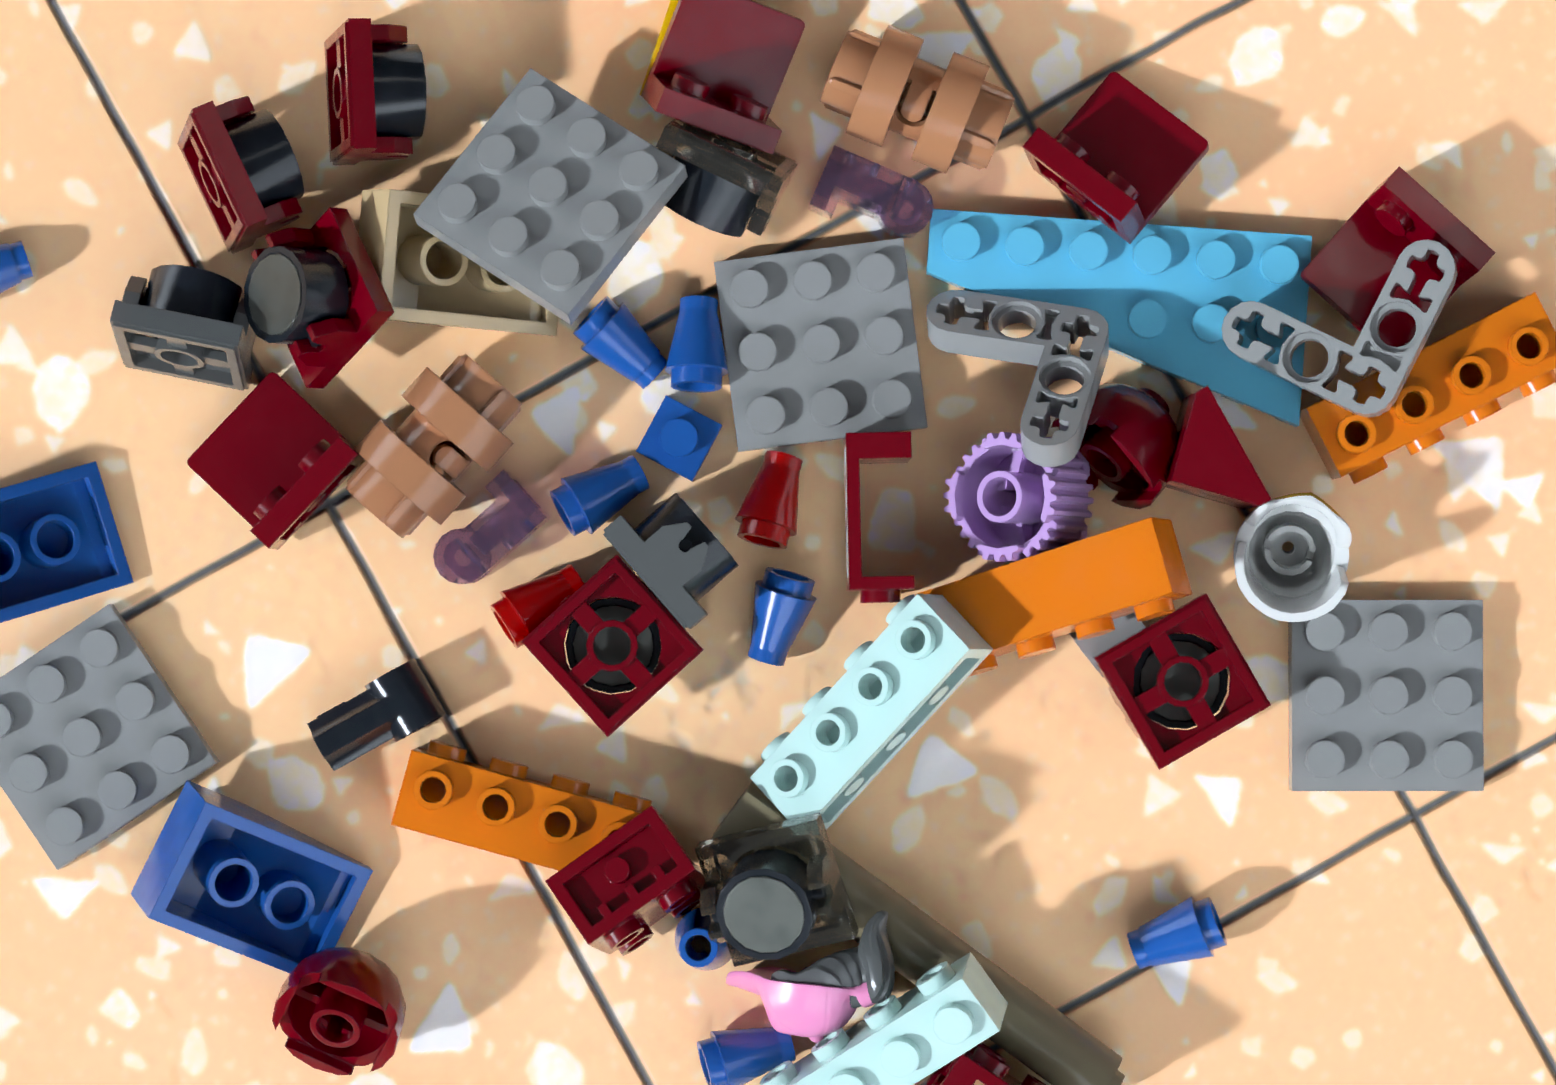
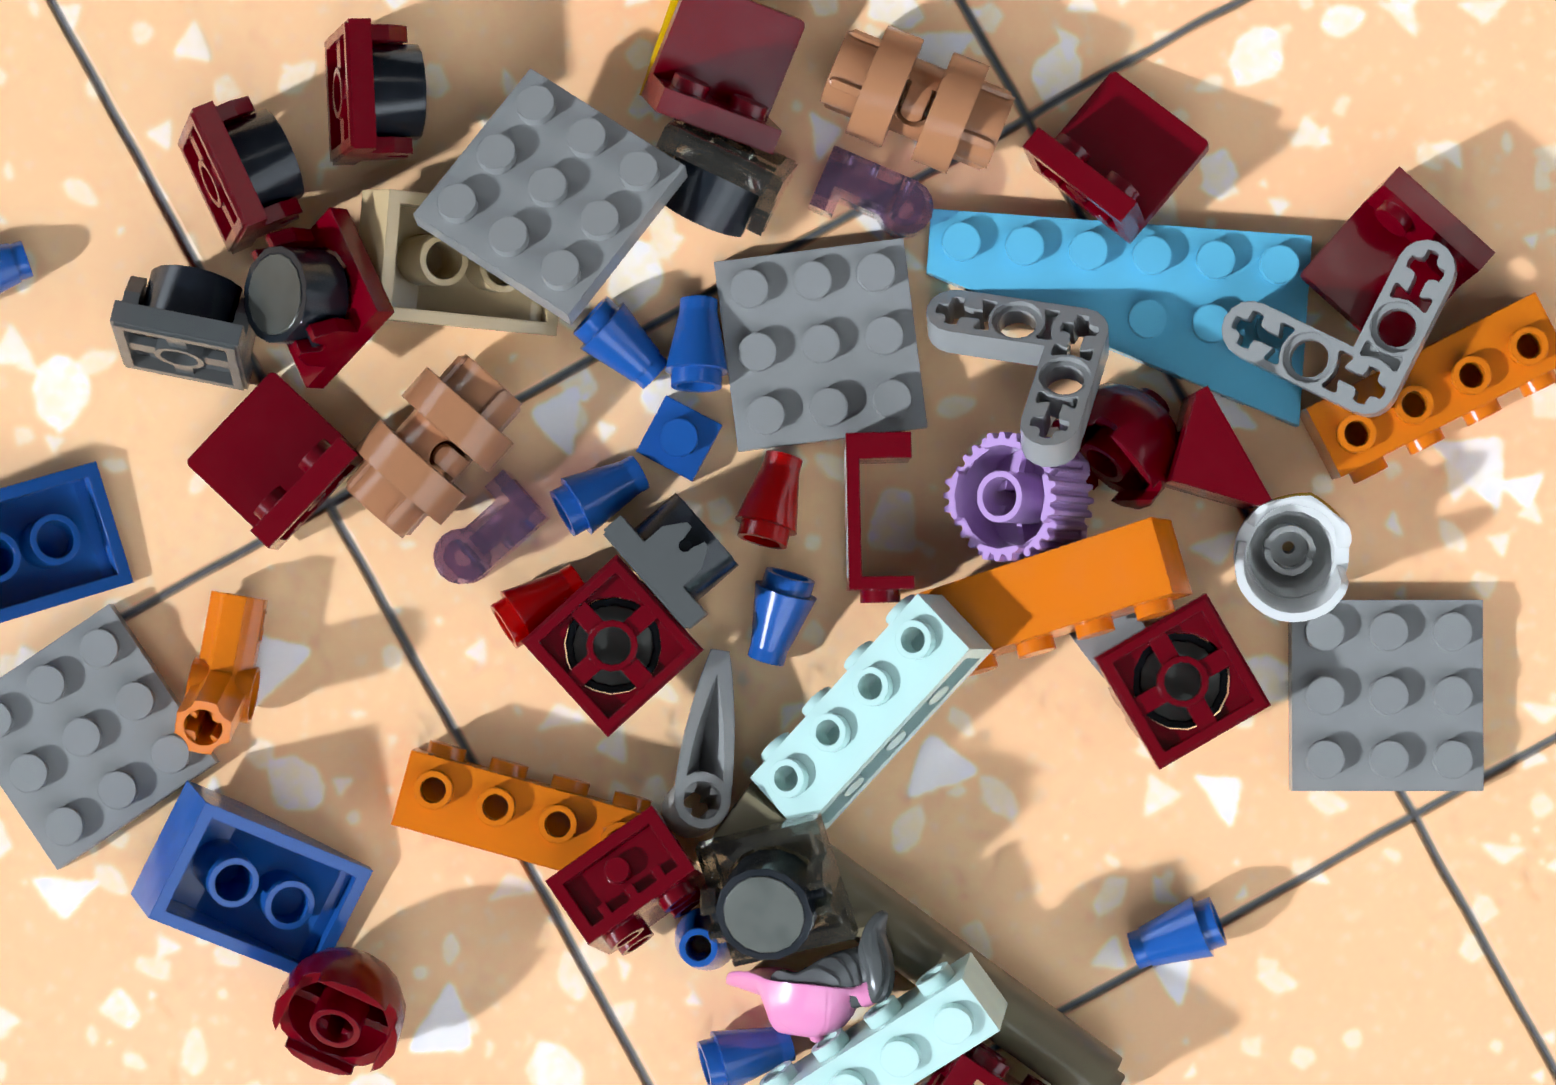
(225, 675): none -> orange piece
(388, 709): black piece -> none
(705, 752): none -> light grey piece

